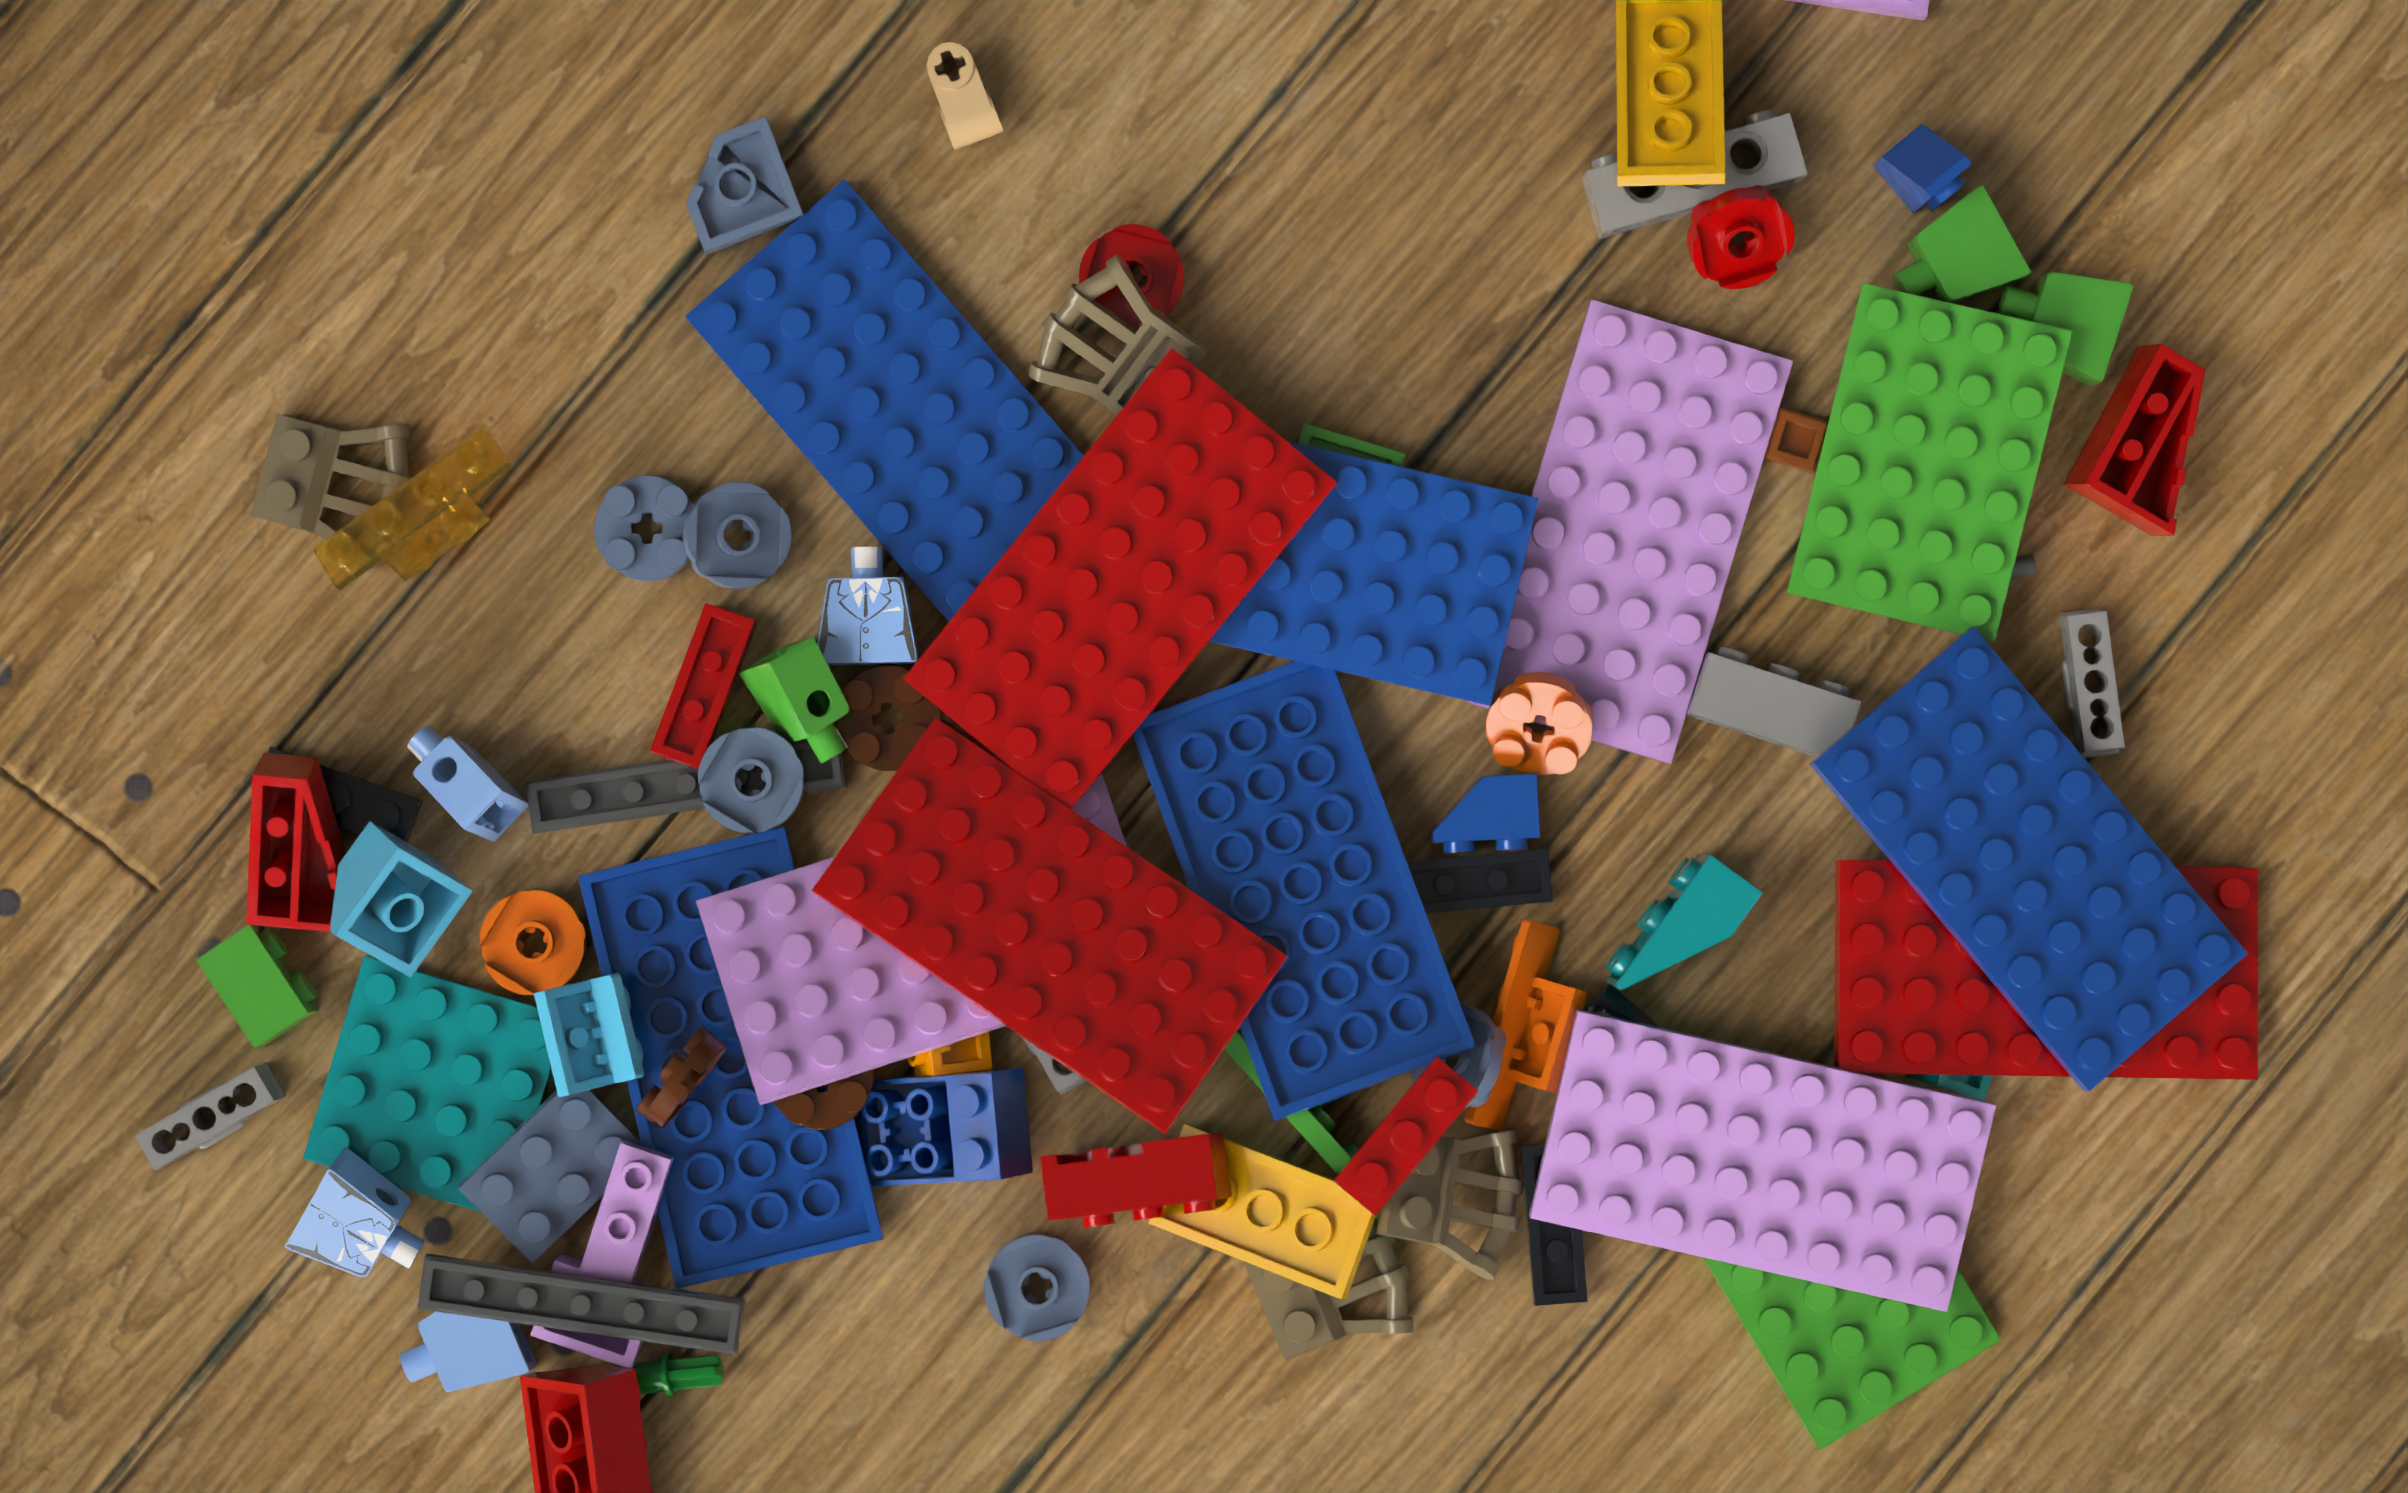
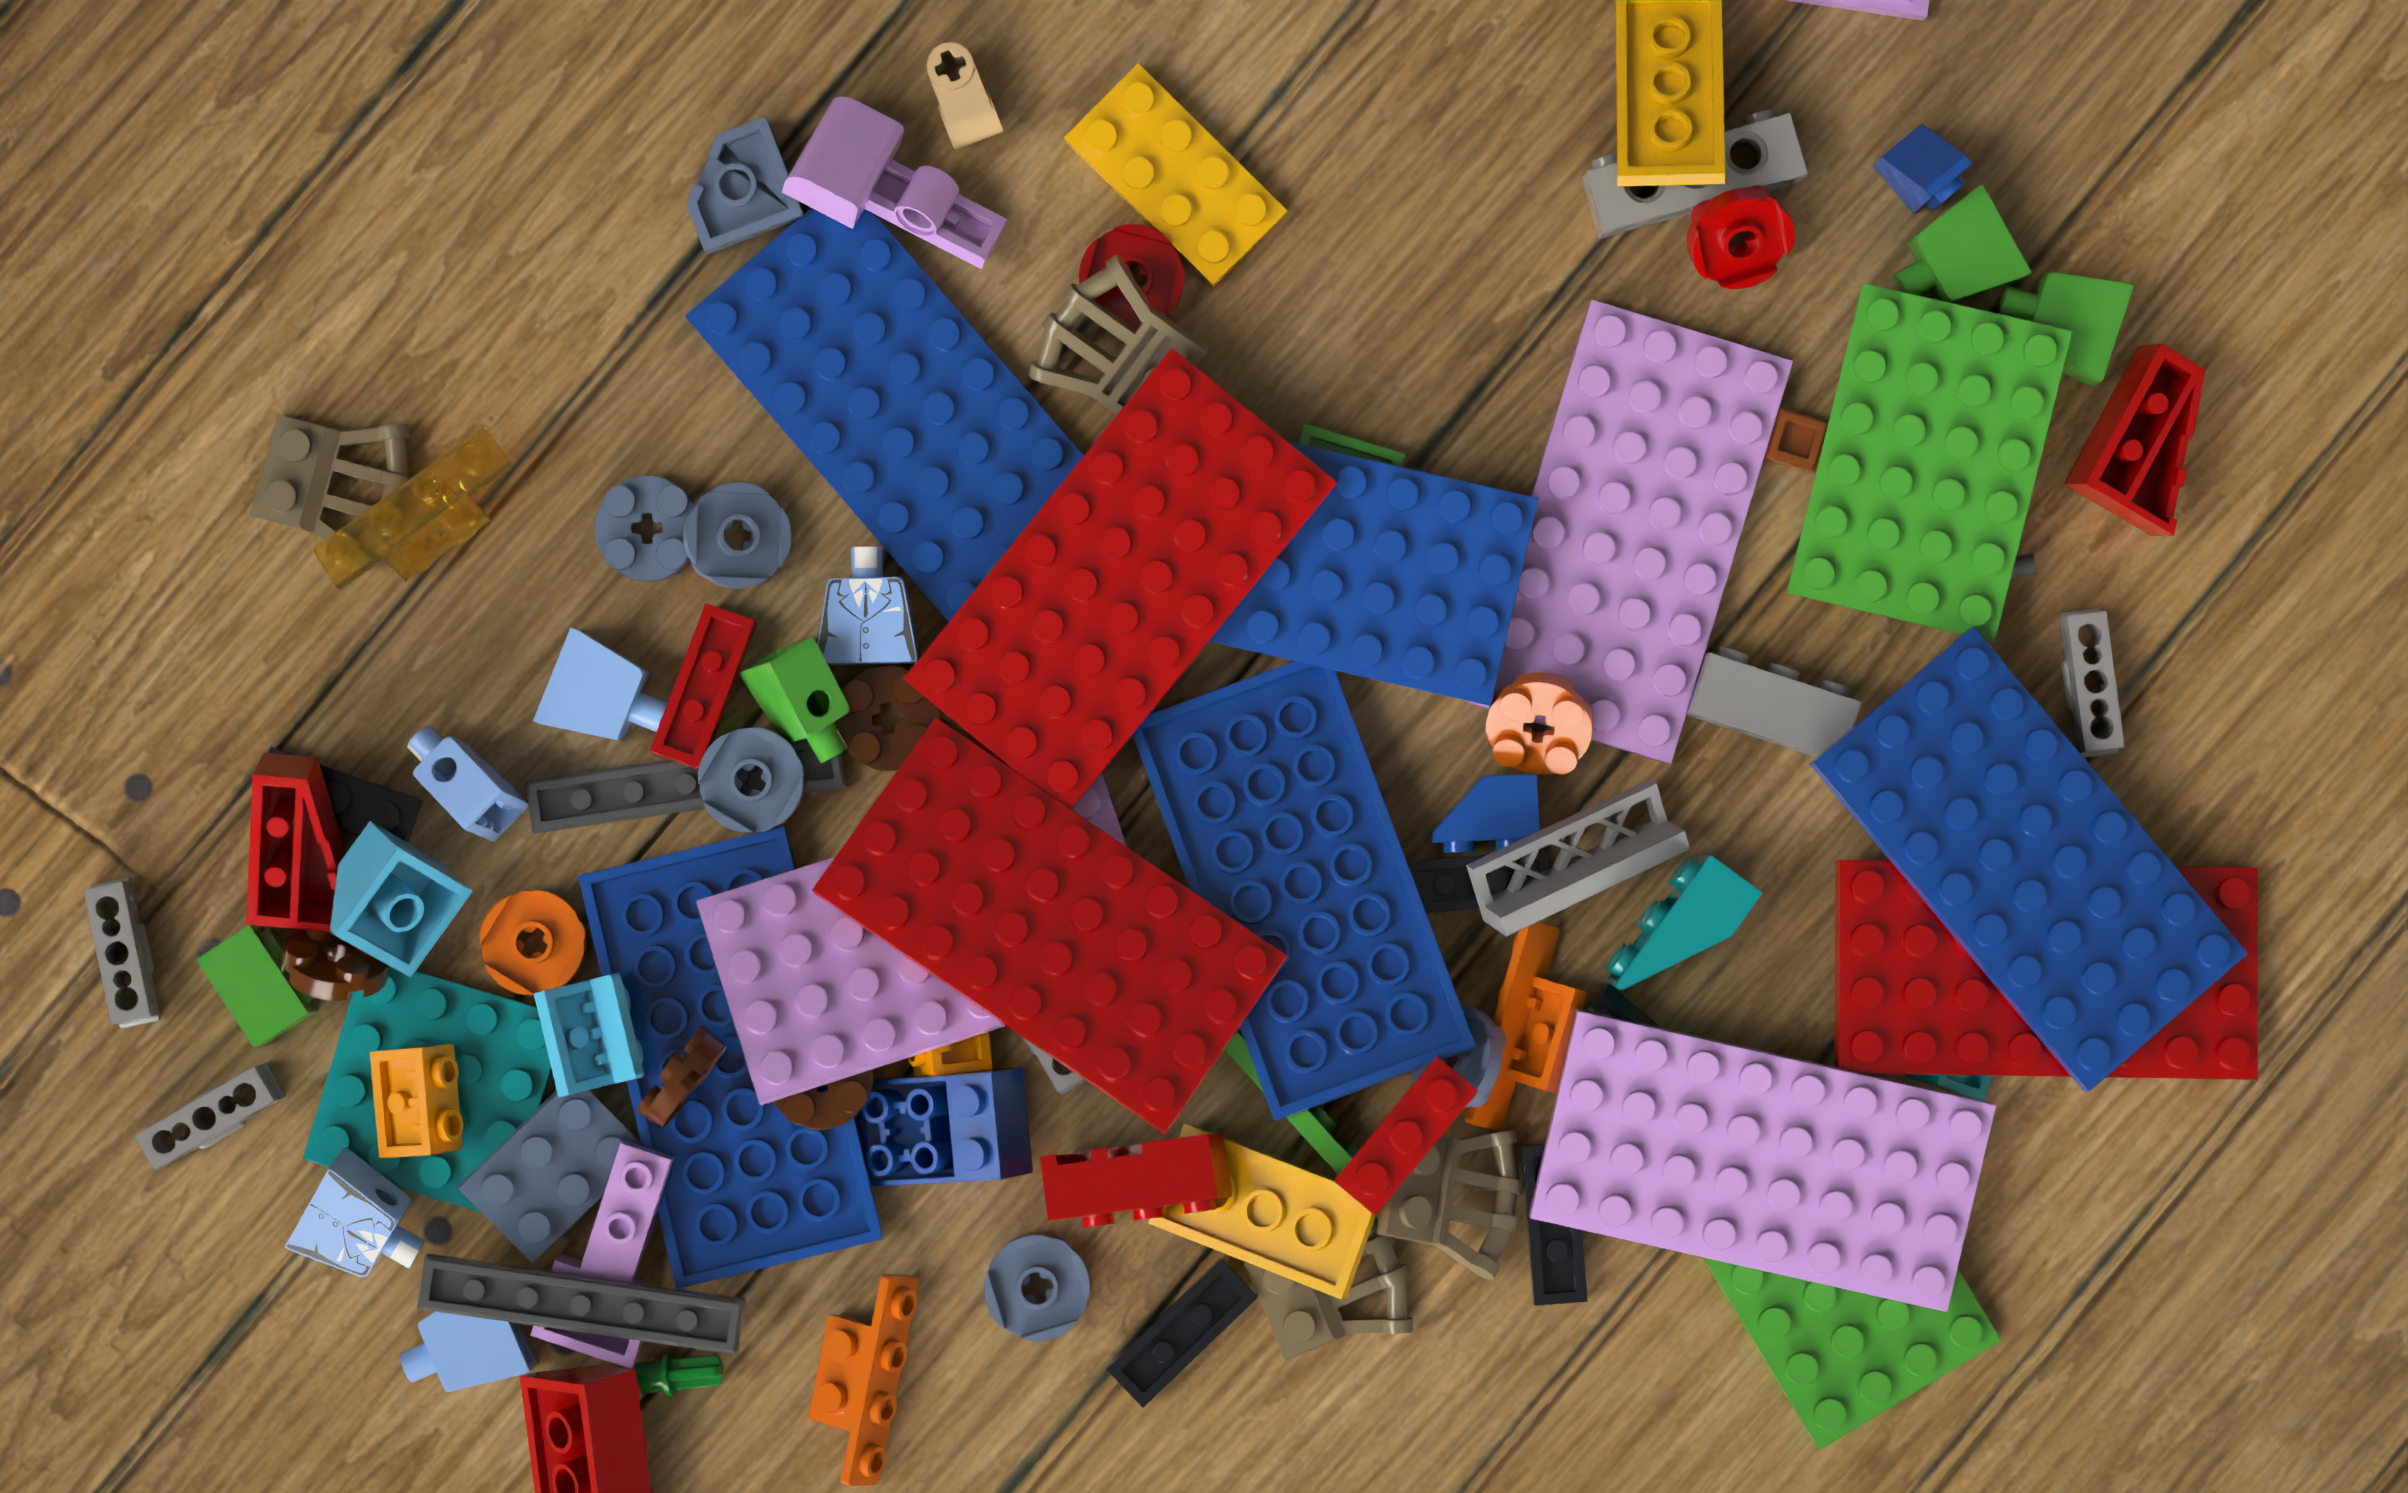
(139, 961): none -> light grey piece
(330, 967): none -> reddish brown plate
(416, 1101): none -> light orange bracket
(597, 691): none -> light blue torso
(853, 169): none -> lavender plate
(862, 1374): none -> orange bracket
(1175, 175): none -> yellow plate
(1182, 1332): none -> black plate
(1580, 876): none -> light grey fence

